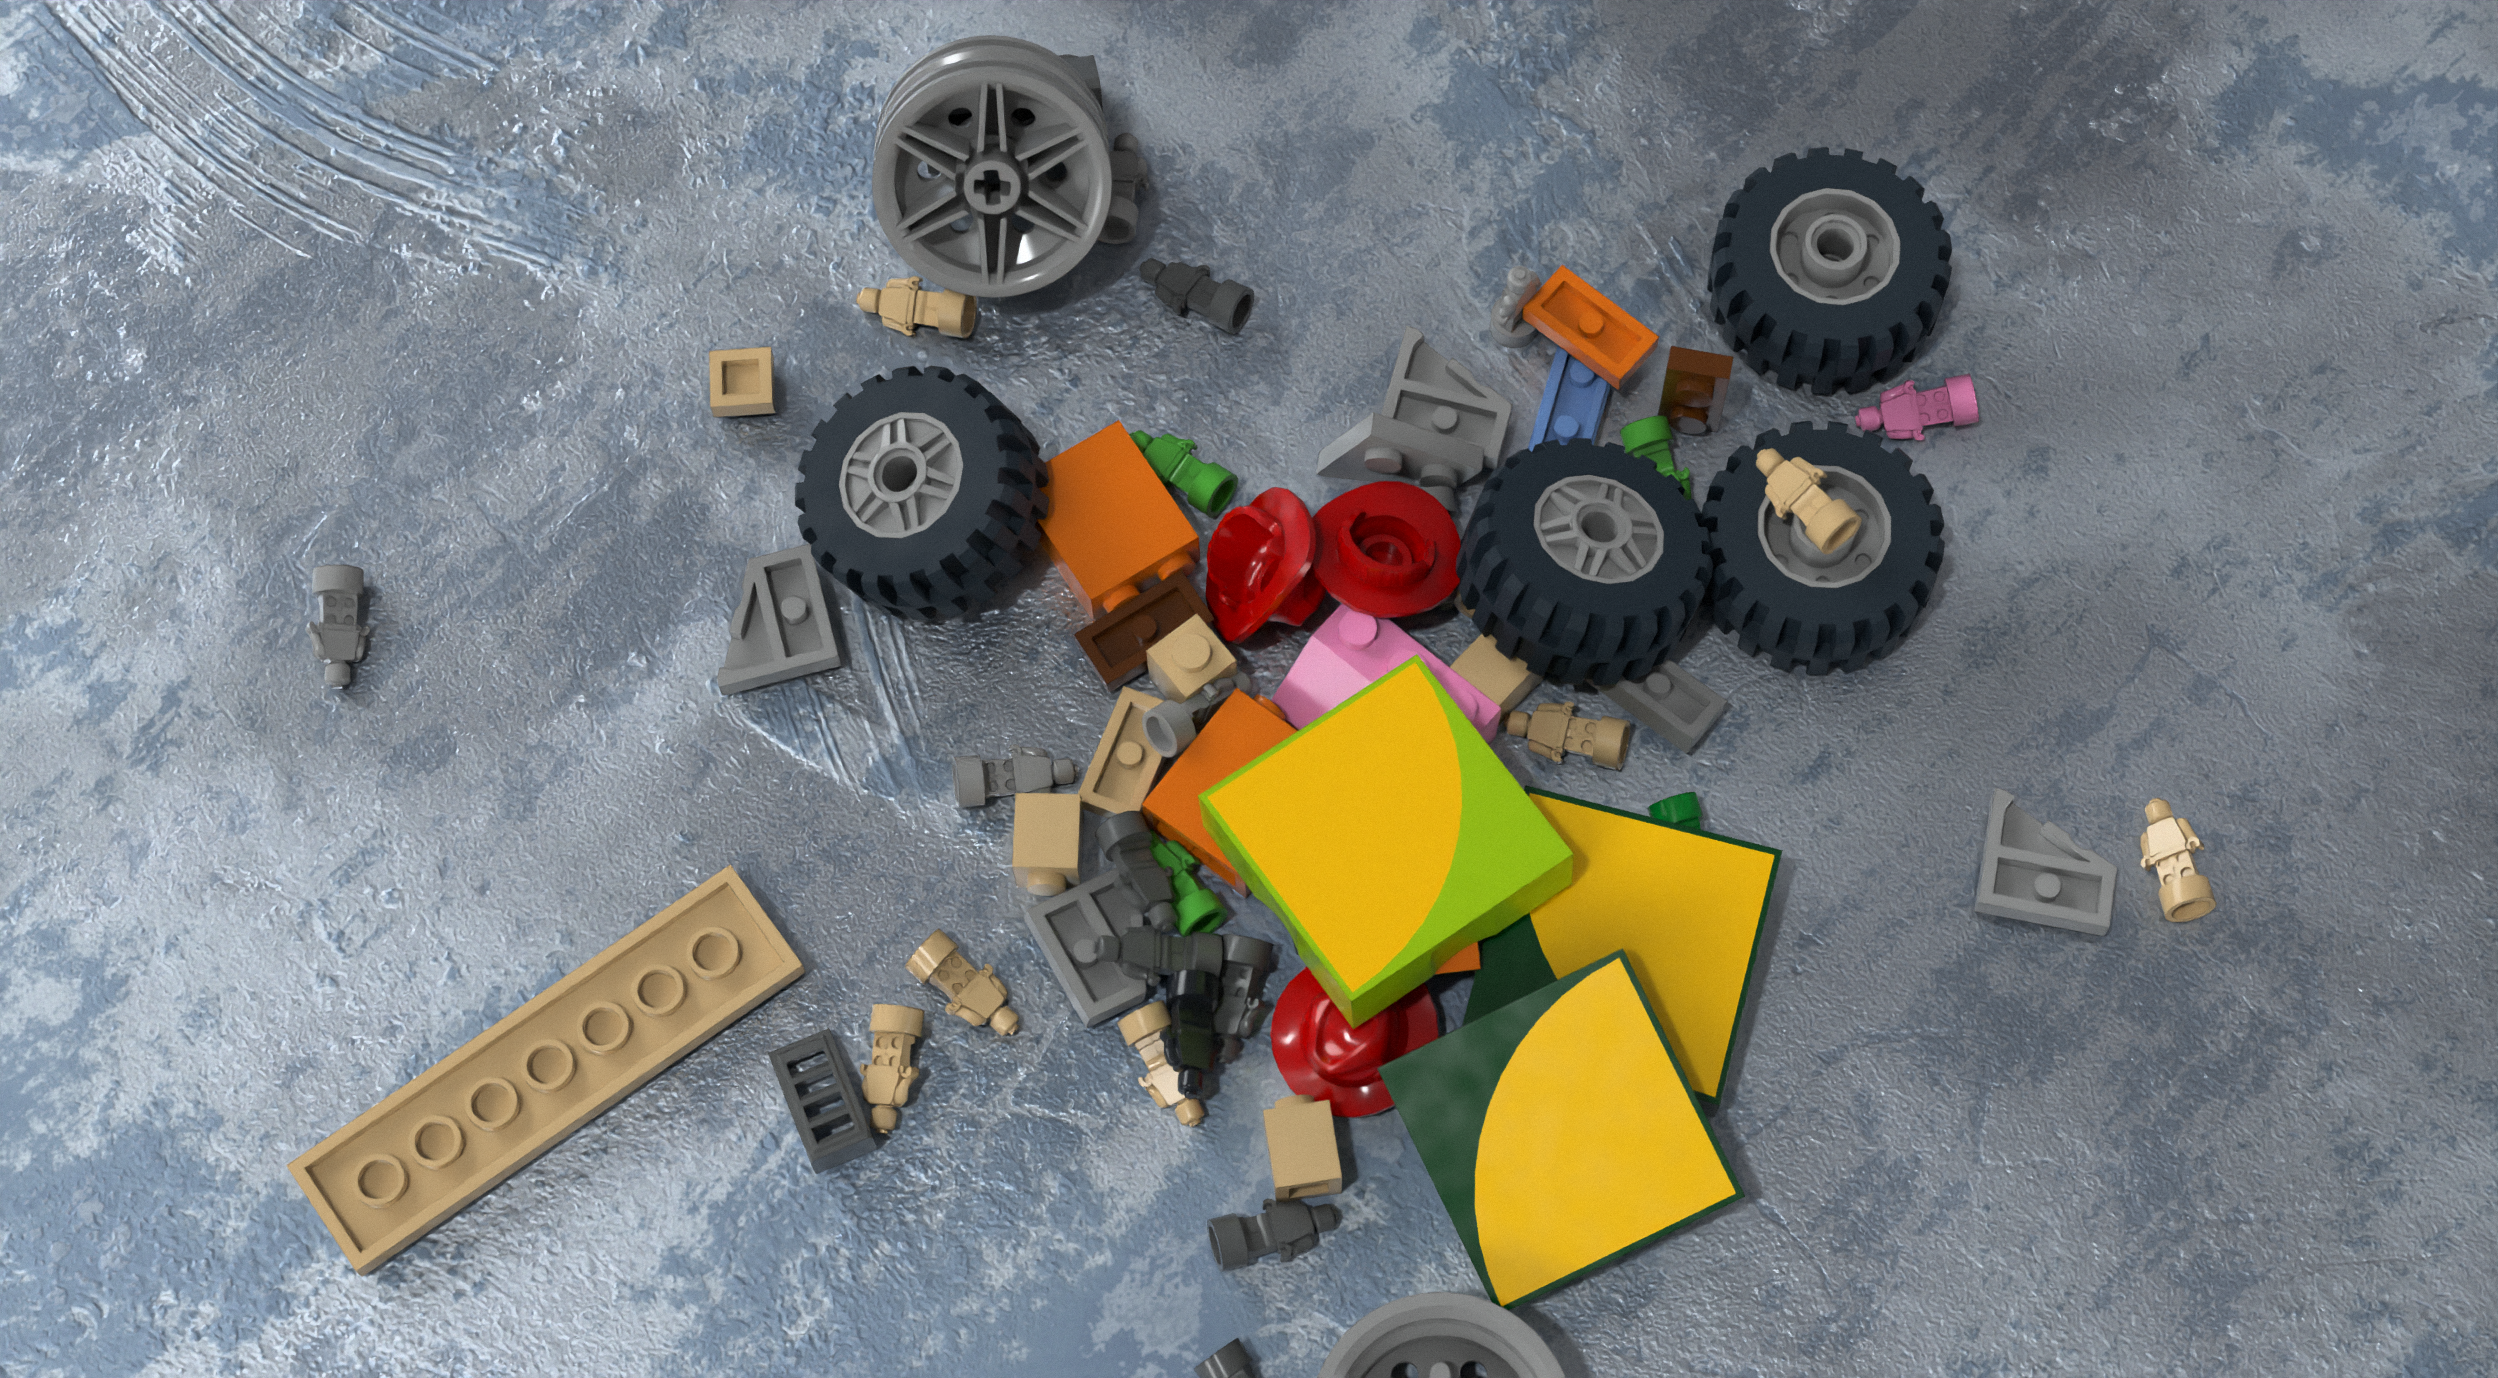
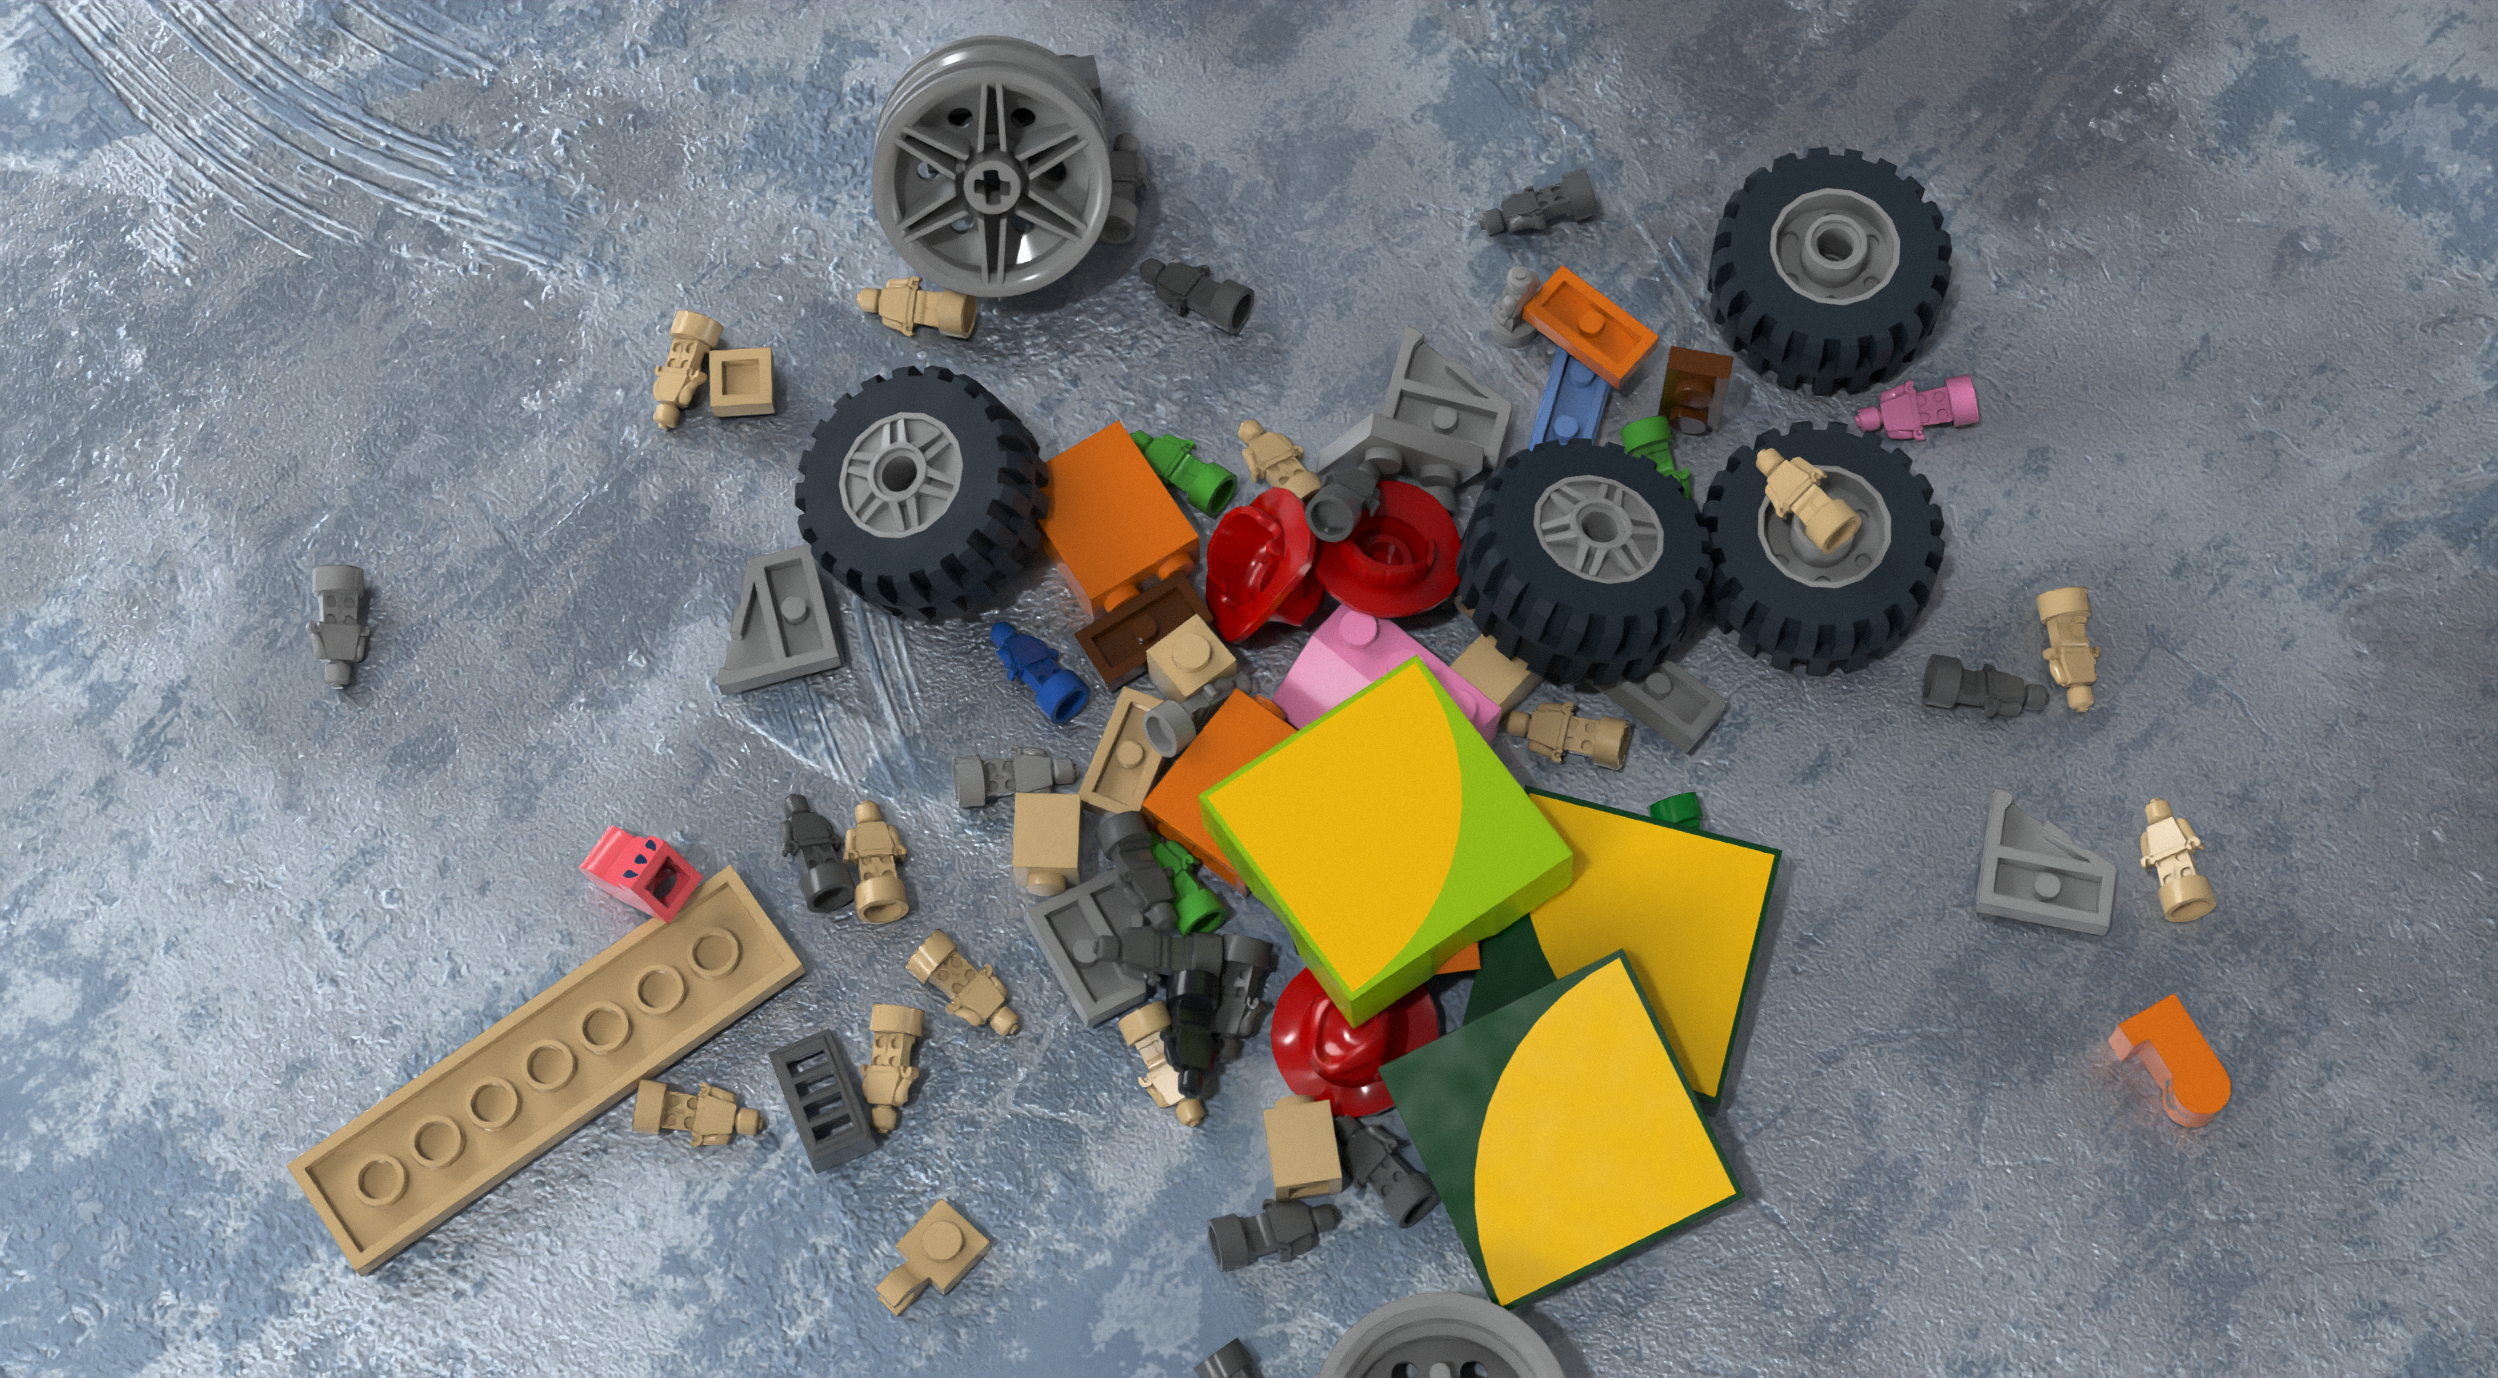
(634, 868): none -> coral leg
(677, 381): none -> tan piece
(707, 1116): none -> tan piece
(811, 840): none -> dark grey piece
(875, 848): none -> tan piece
(936, 1252): none -> tan plate
(1058, 691): none -> blue piece
(1275, 459): none -> tan piece
(1340, 504): none -> dark grey piece
(1373, 1160): none -> dark grey piece
(1533, 208): none -> dark grey piece
(1948, 683): none -> dark grey piece
(2069, 656): none -> tan piece
(2178, 1060): none -> orange leg

